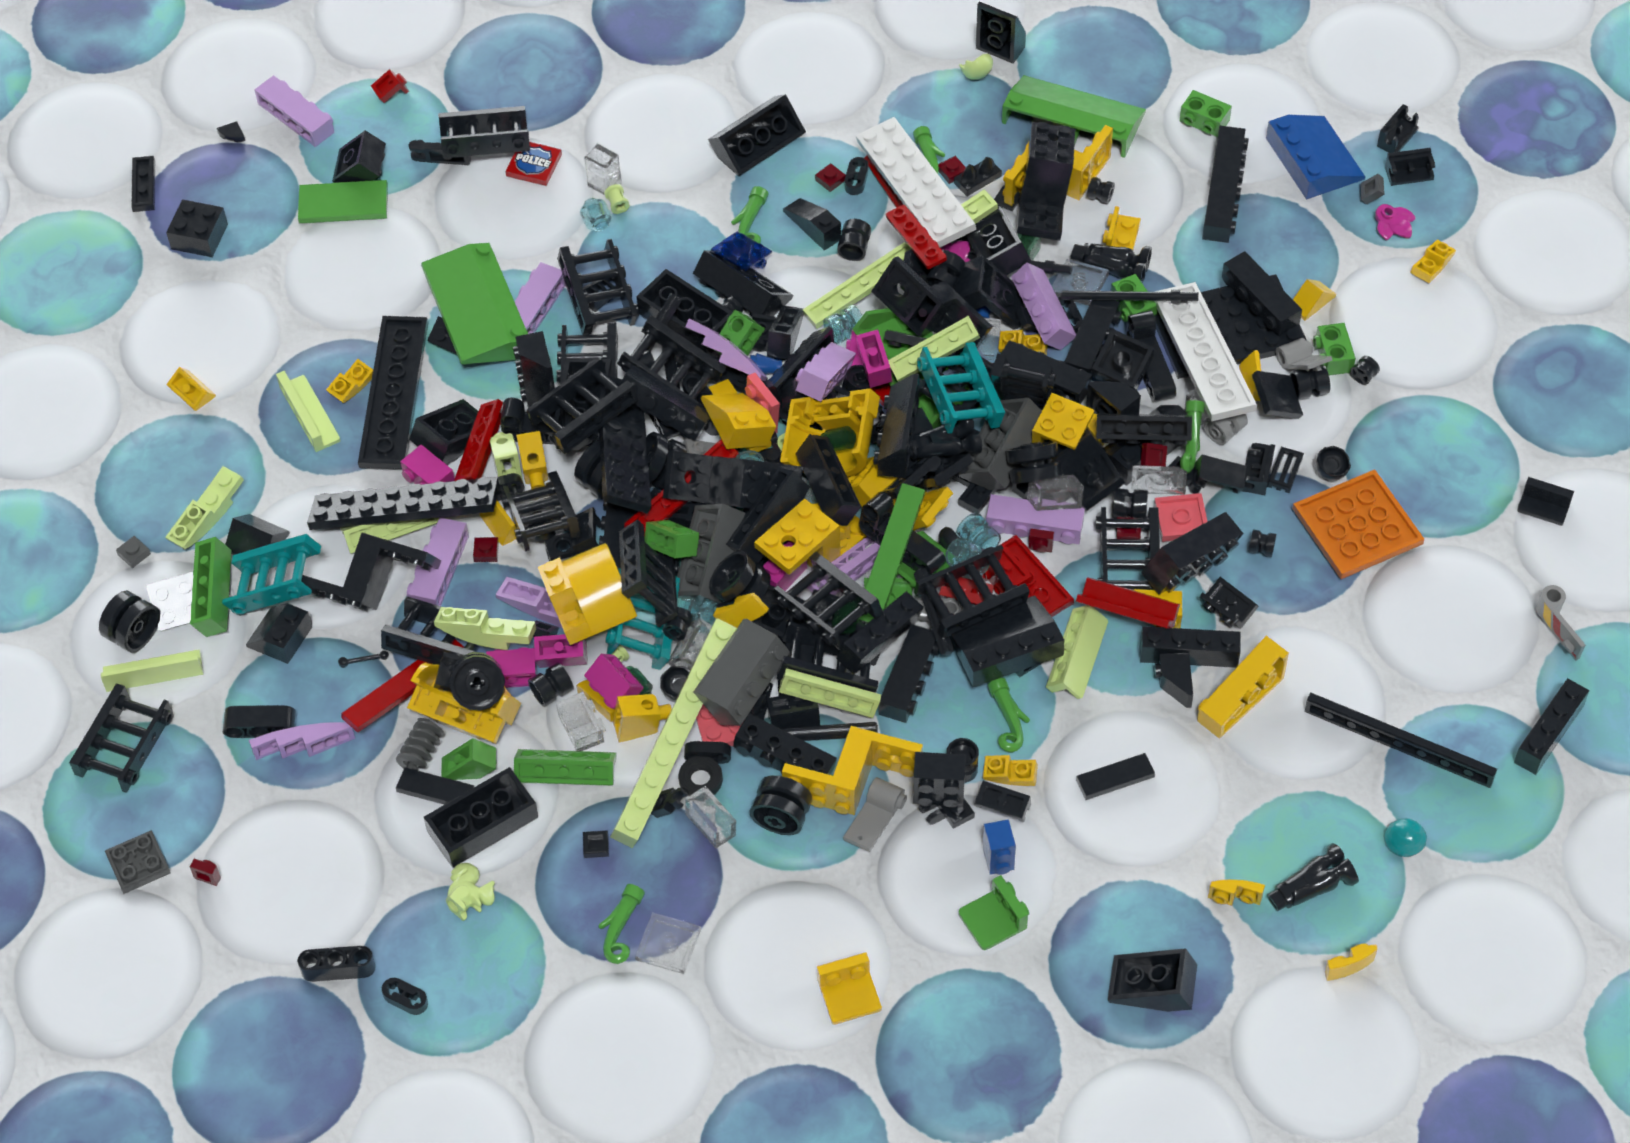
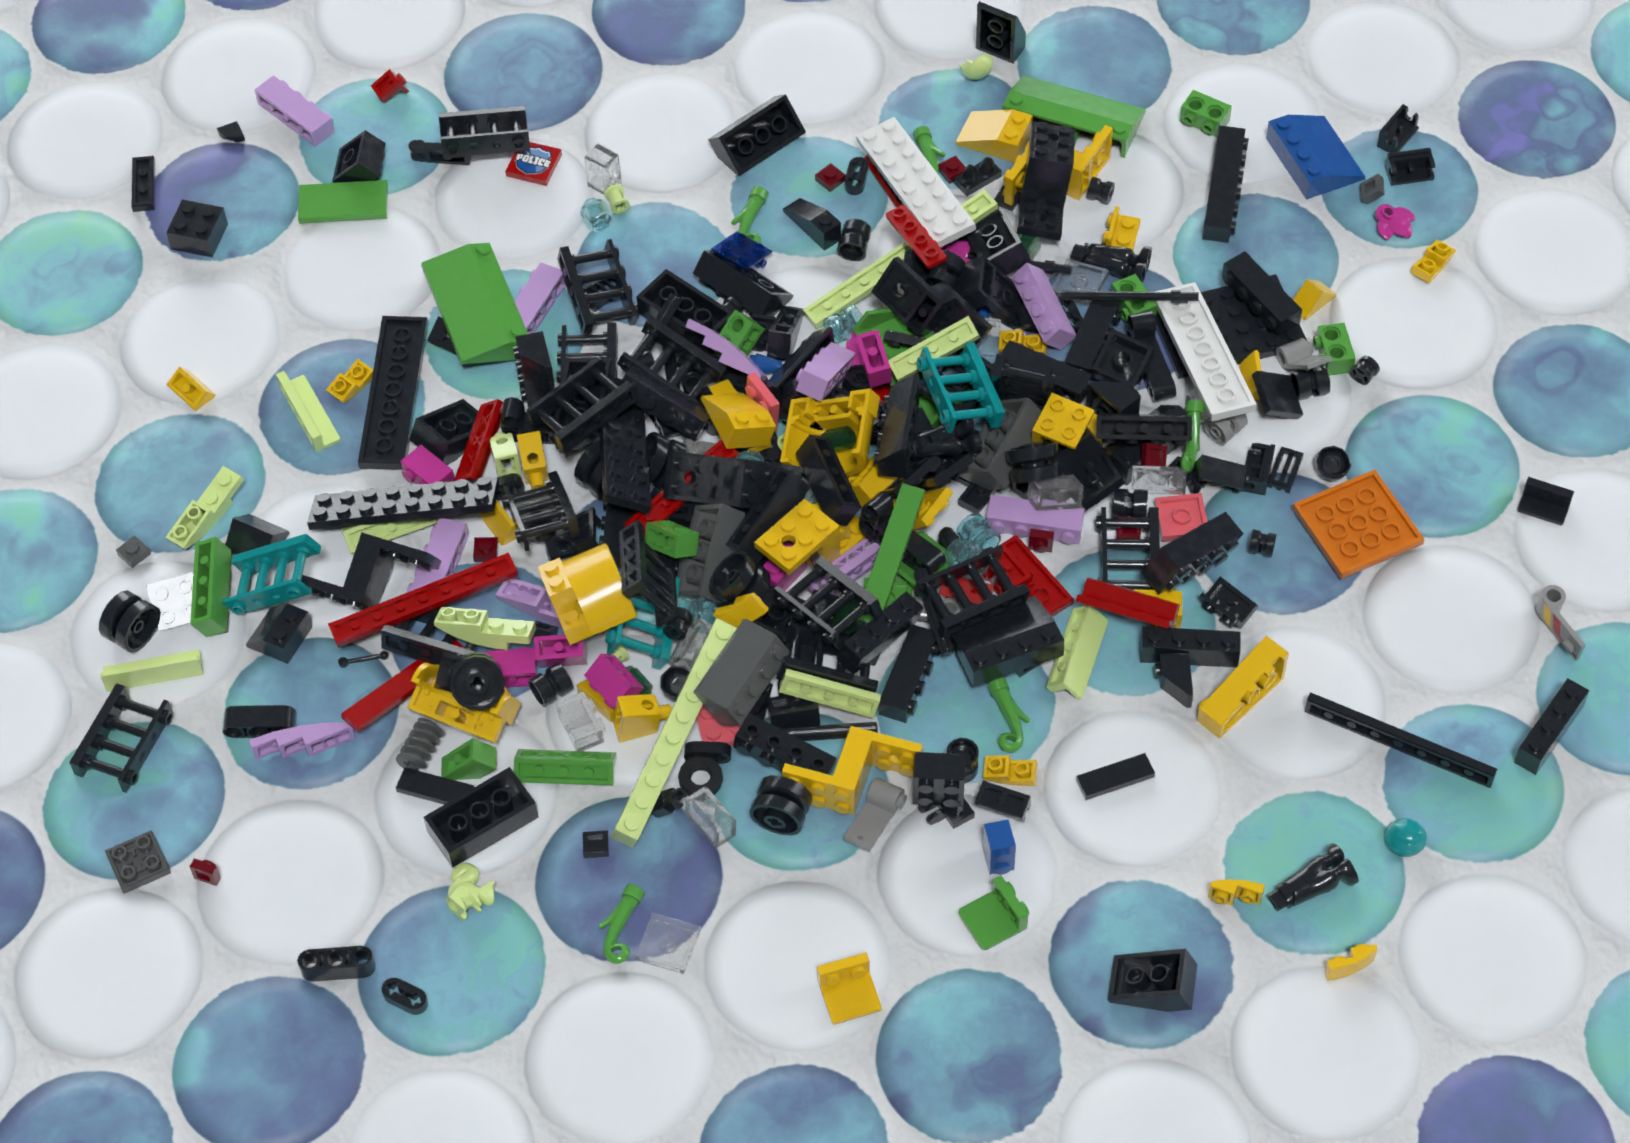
(423, 599): none -> red plate
(996, 133): none -> yellow slope

